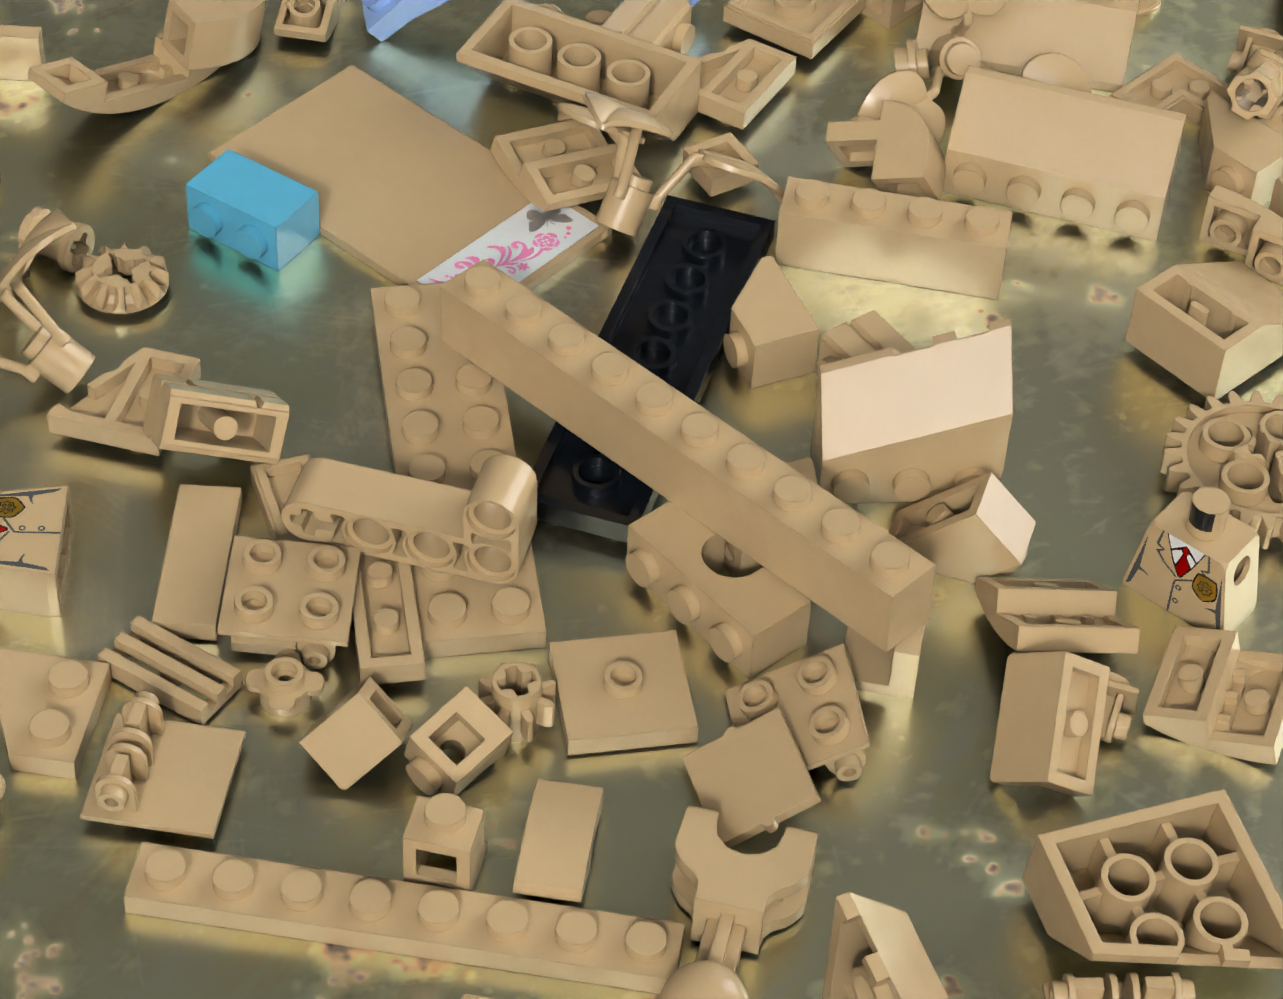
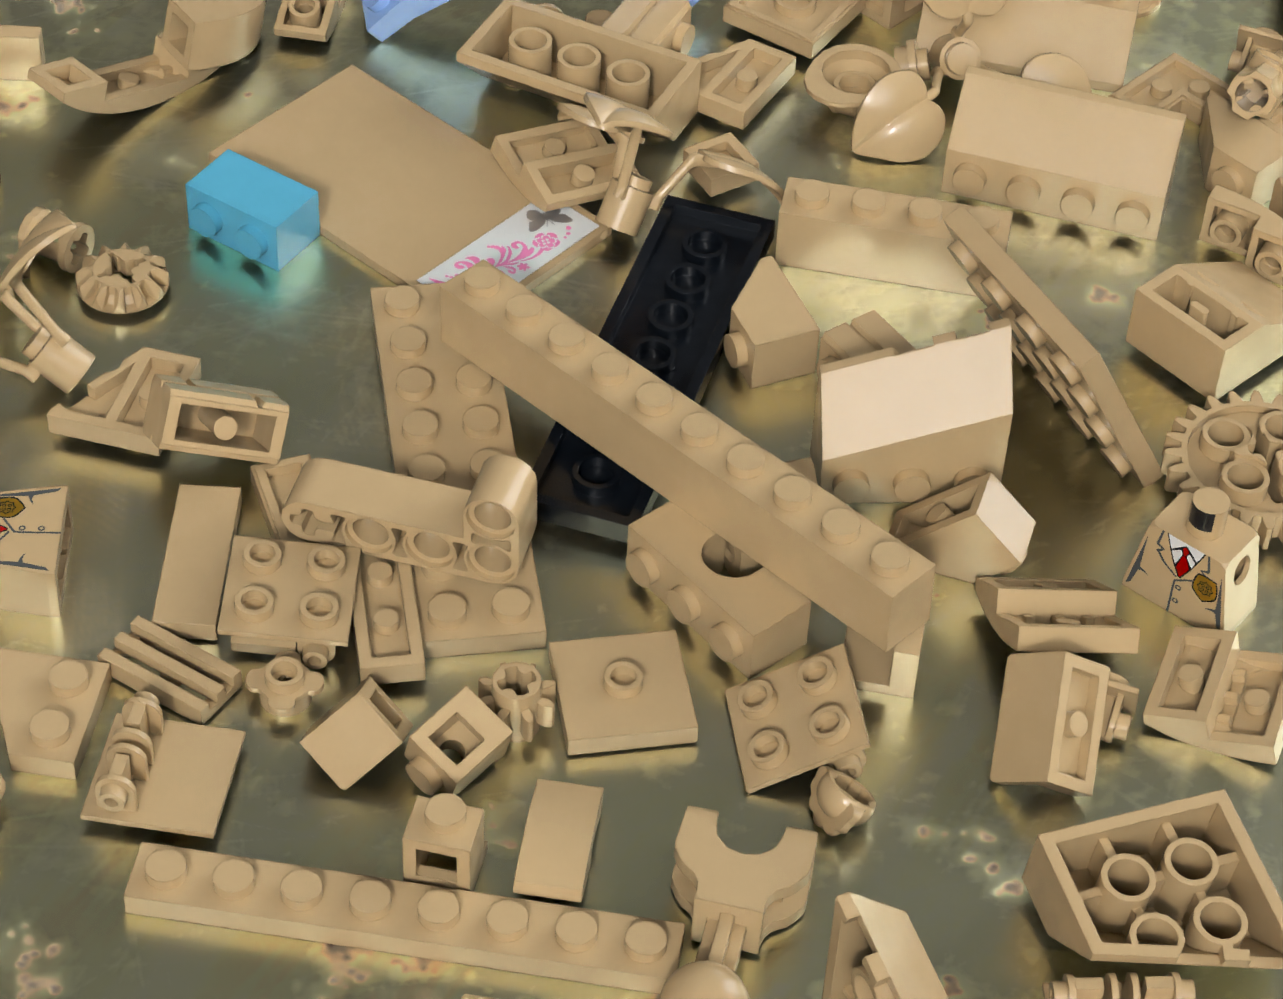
(752, 778): tan piece -> none
(839, 801): none -> tan piece
(846, 74): none -> tan piece
(897, 146): tan brick -> none
(1053, 347): none -> tan plate

